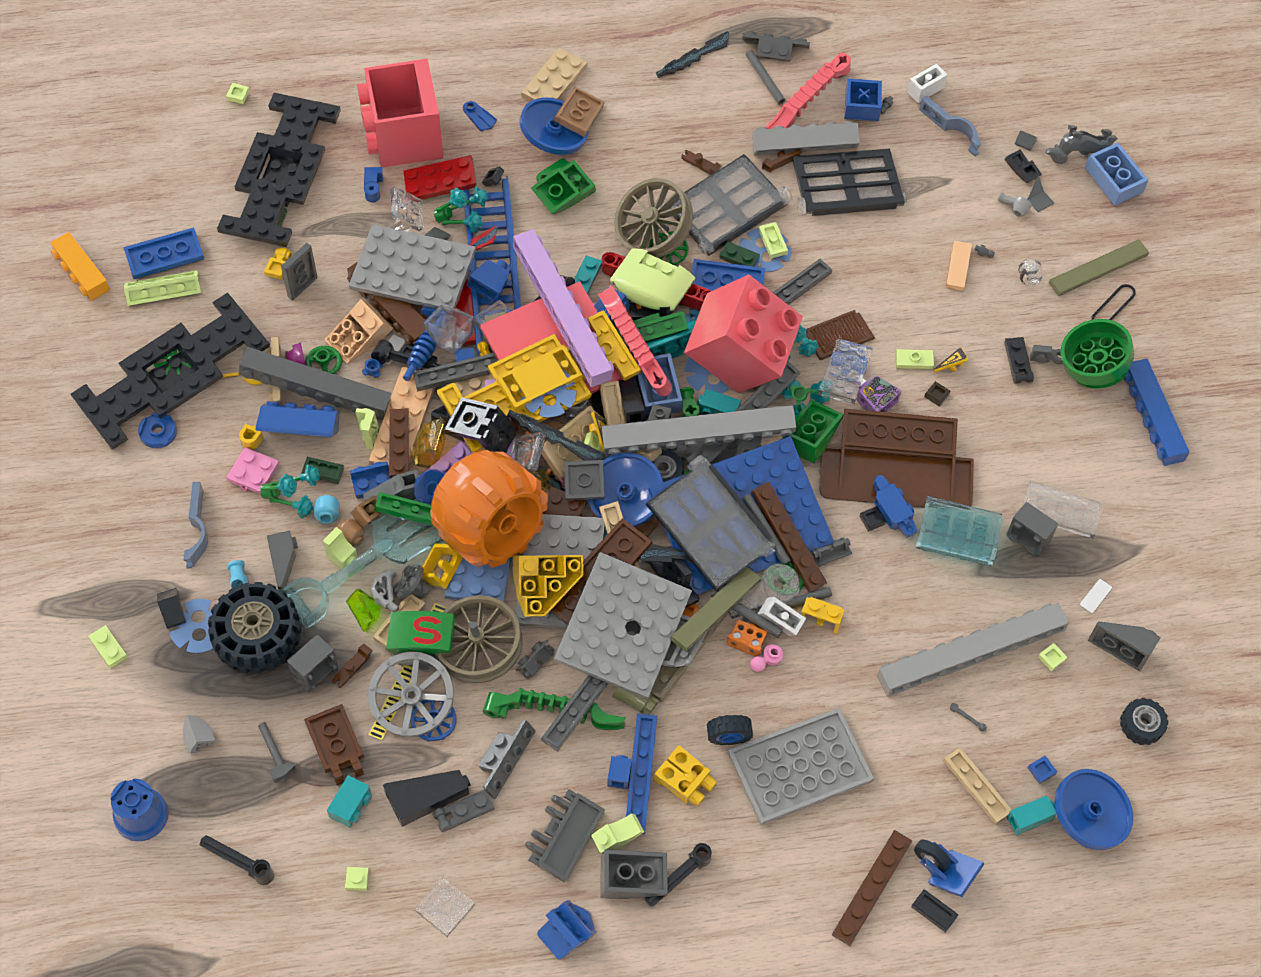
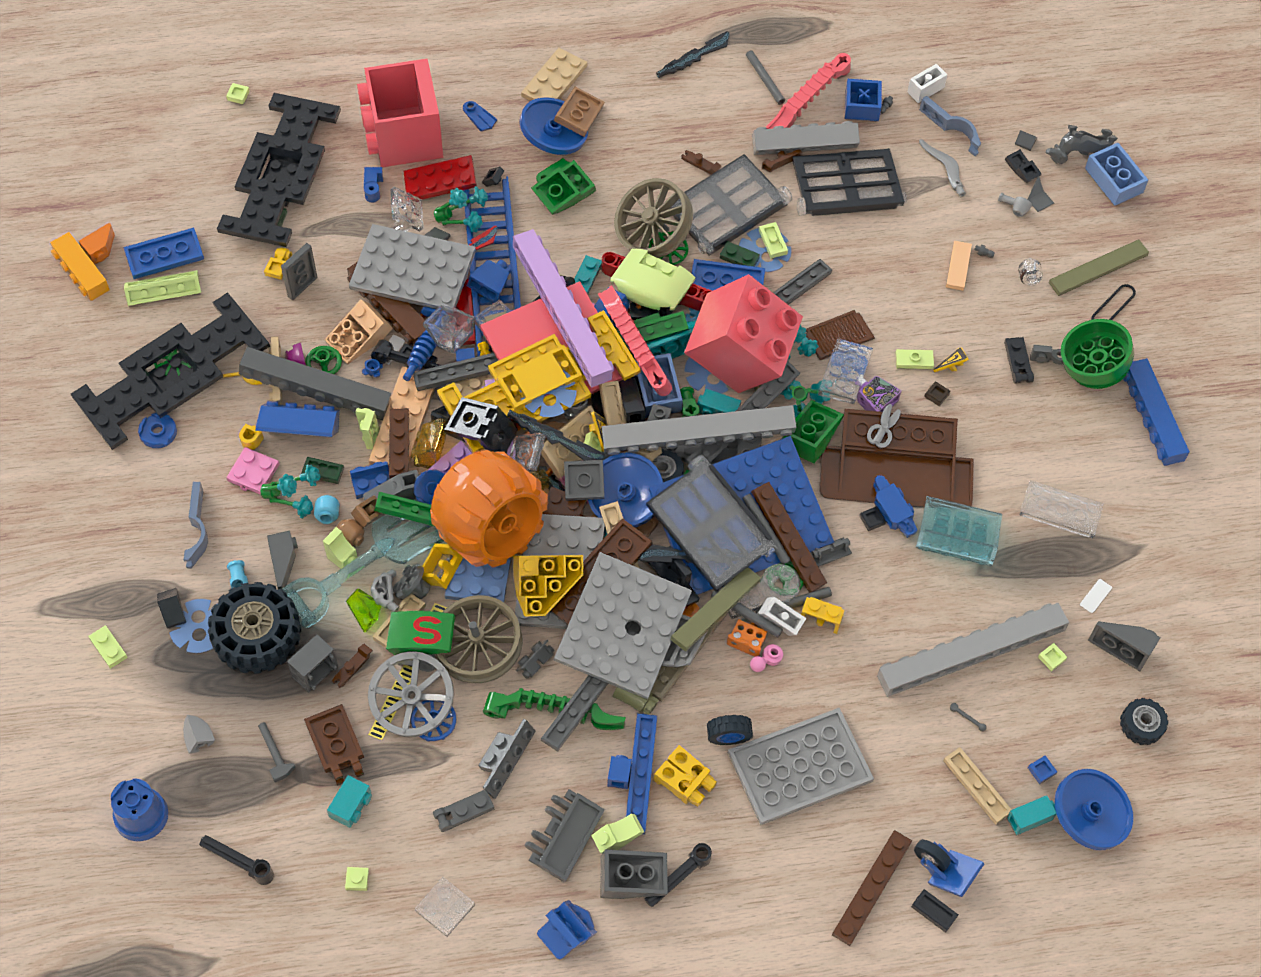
(98, 243): none -> orange slope
(423, 795): black slope -> none
(774, 47): dark grey bracket -> none
(886, 424): none -> light grey piece
(950, 164): none -> light grey piece
(1032, 529): dark grey container -> none

